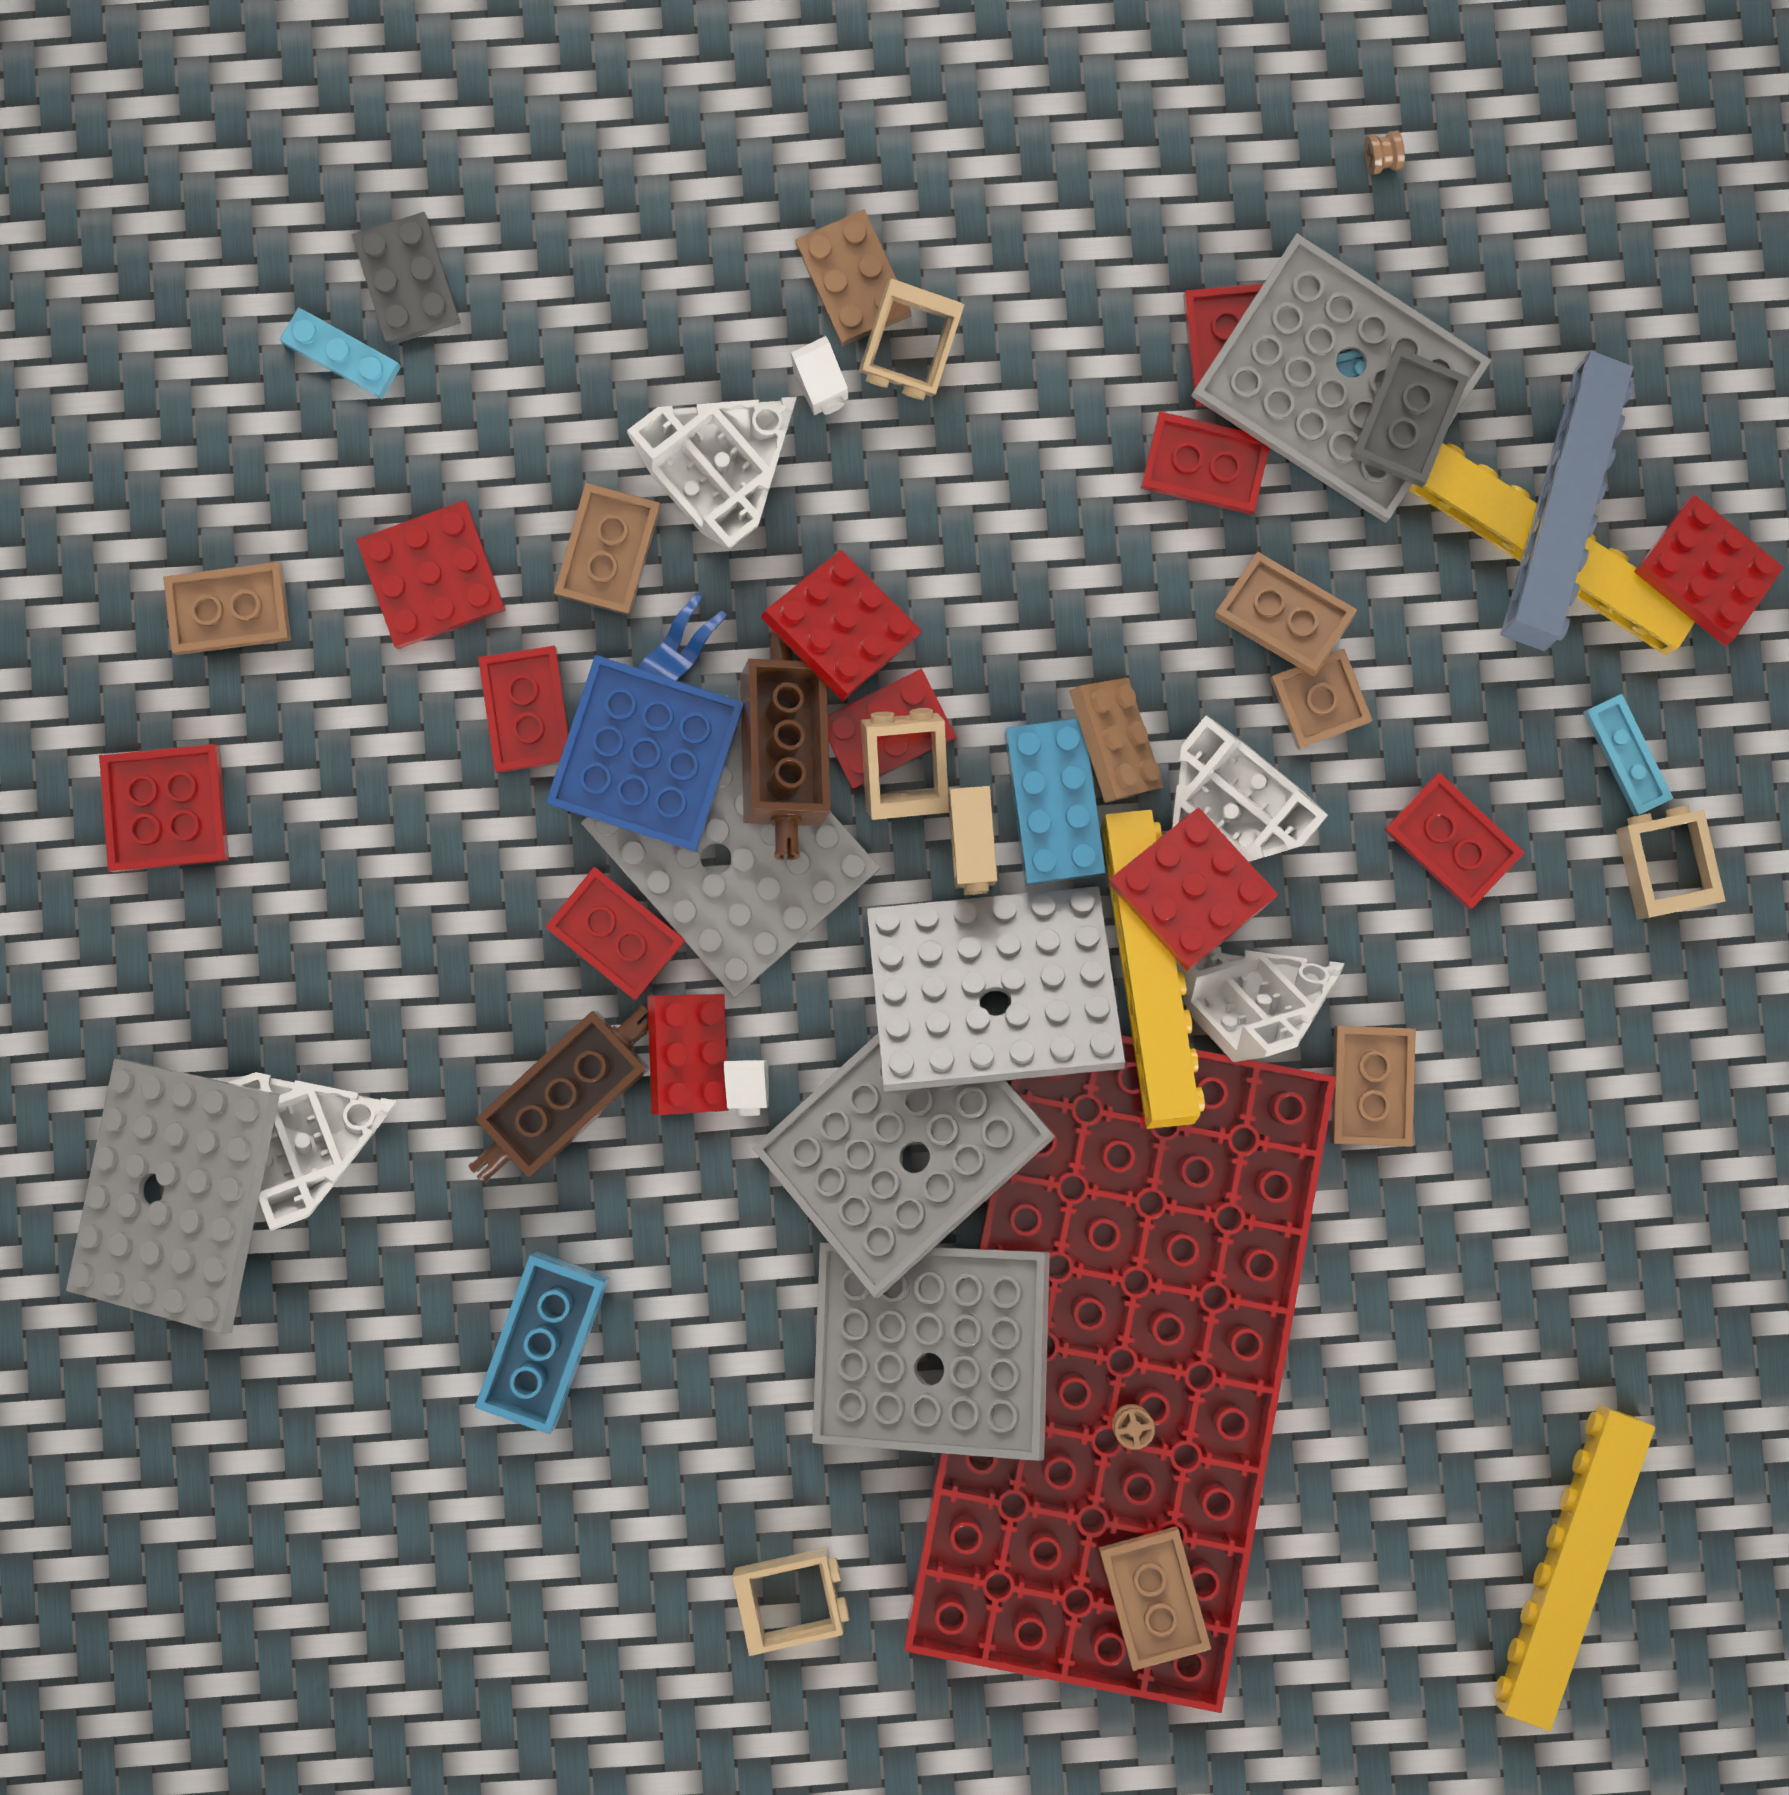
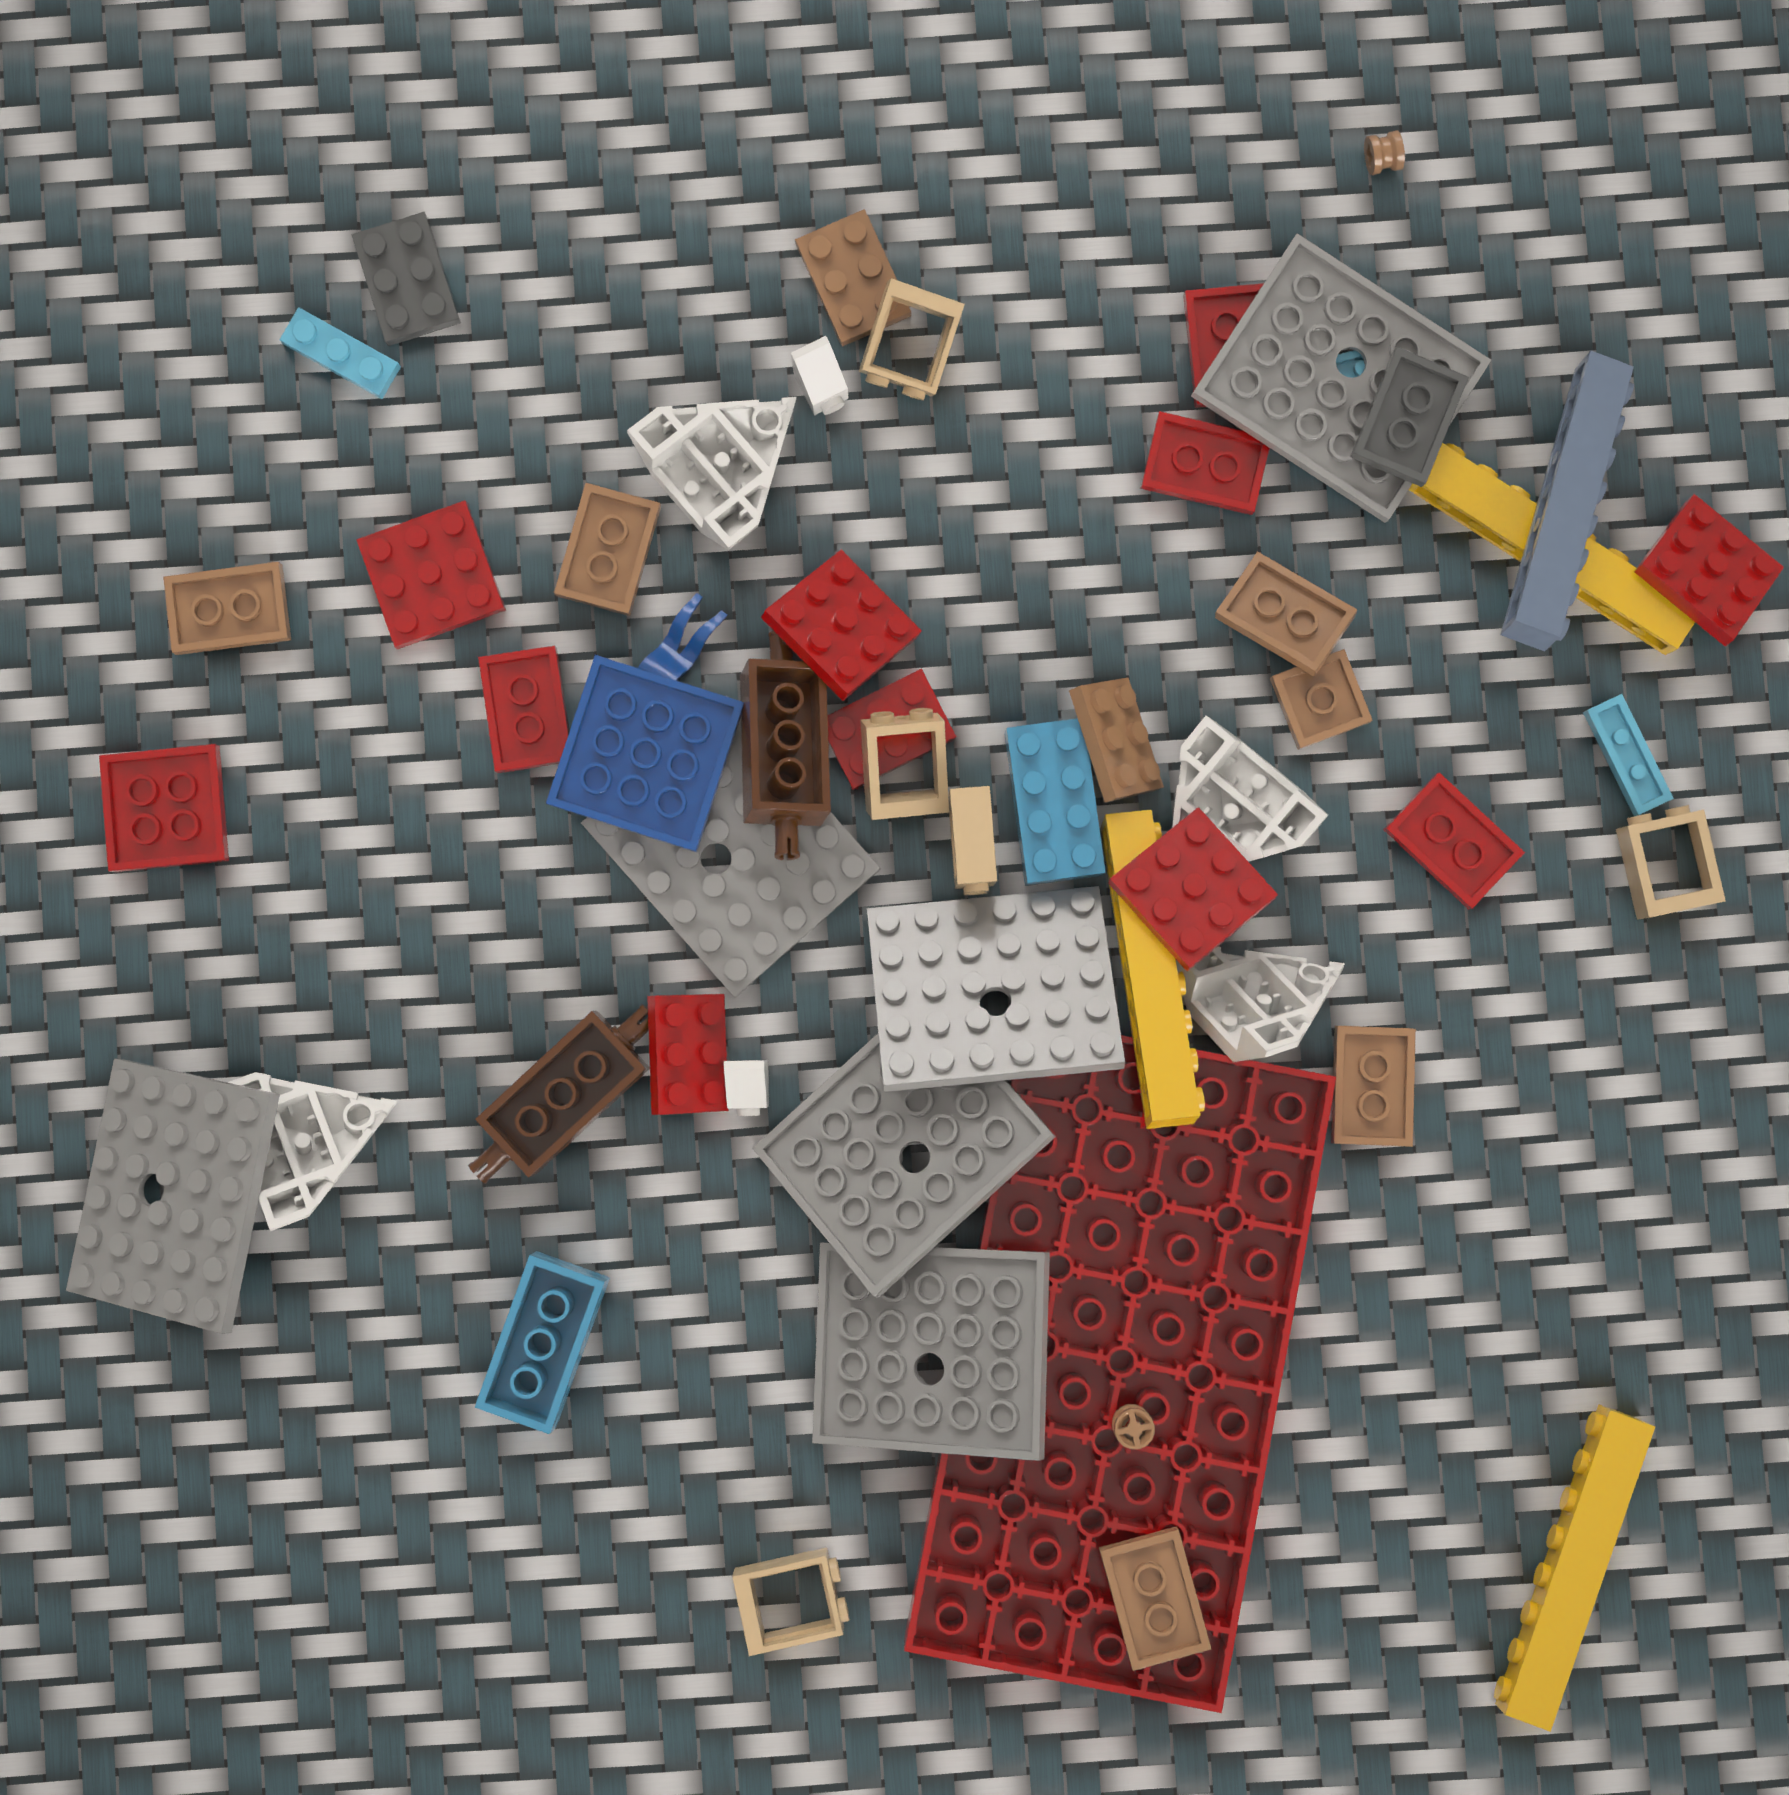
(615, 933): red plate -> none

